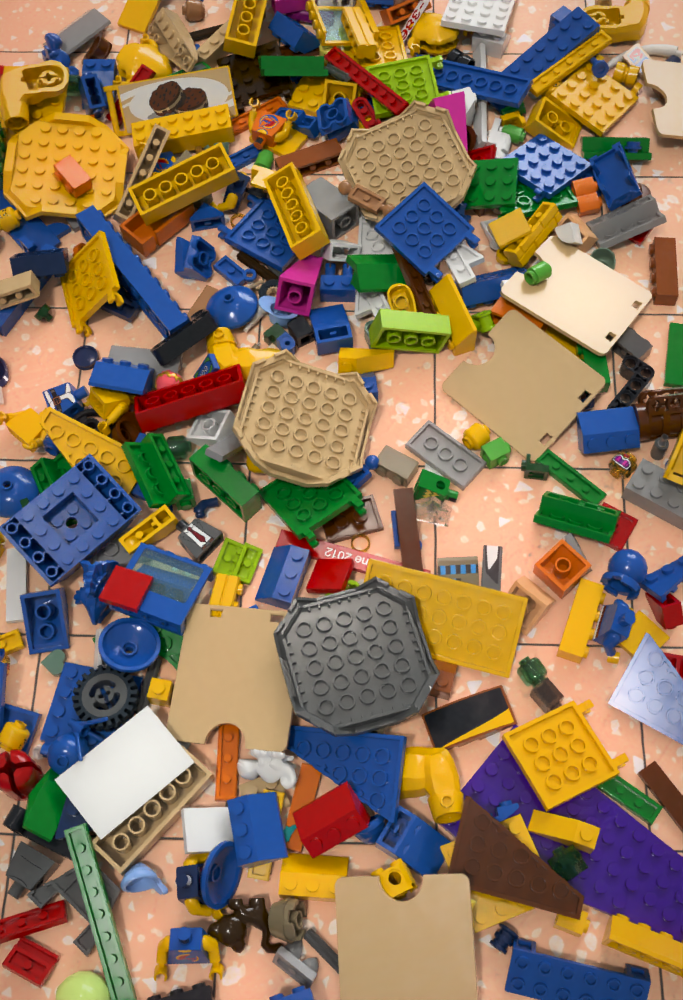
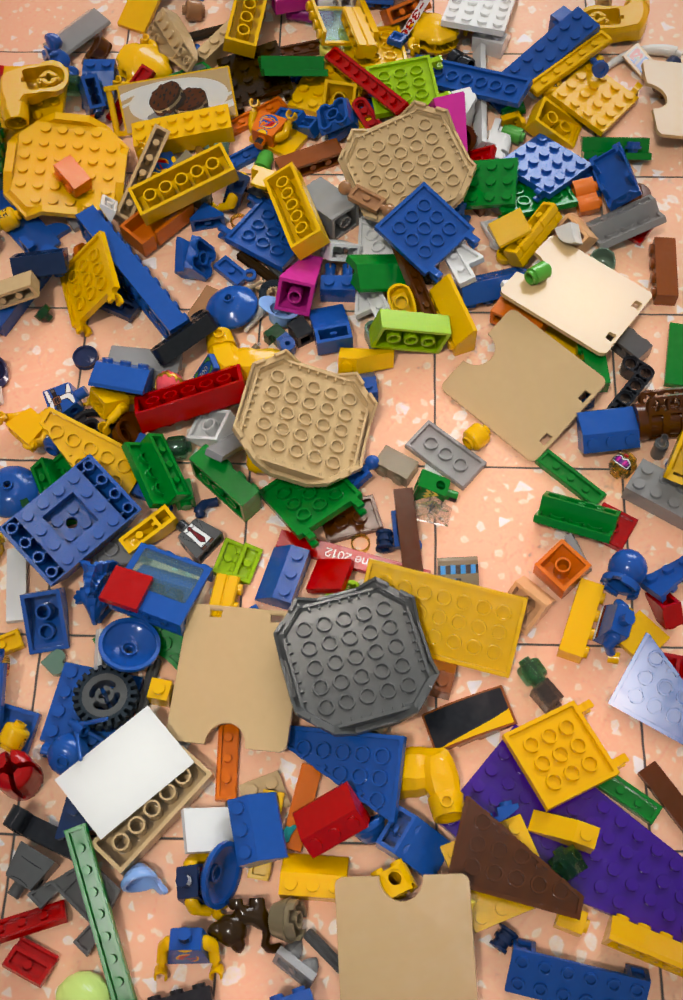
(44, 807): green piece -> none
(108, 206): none -> white slope
(269, 766): white animal -> none
(293, 33): blue slope -> none
(337, 73): dark grey axle -> none
(384, 541): none -> dark blue bush
(397, 39): none -> blue tile
(483, 321): lime piece -> none
(492, 567): sticker -> none
(496, 453): bright green brick -> none
(534, 471): dark green bracket -> none
(626, 74): yellow wheel -> none

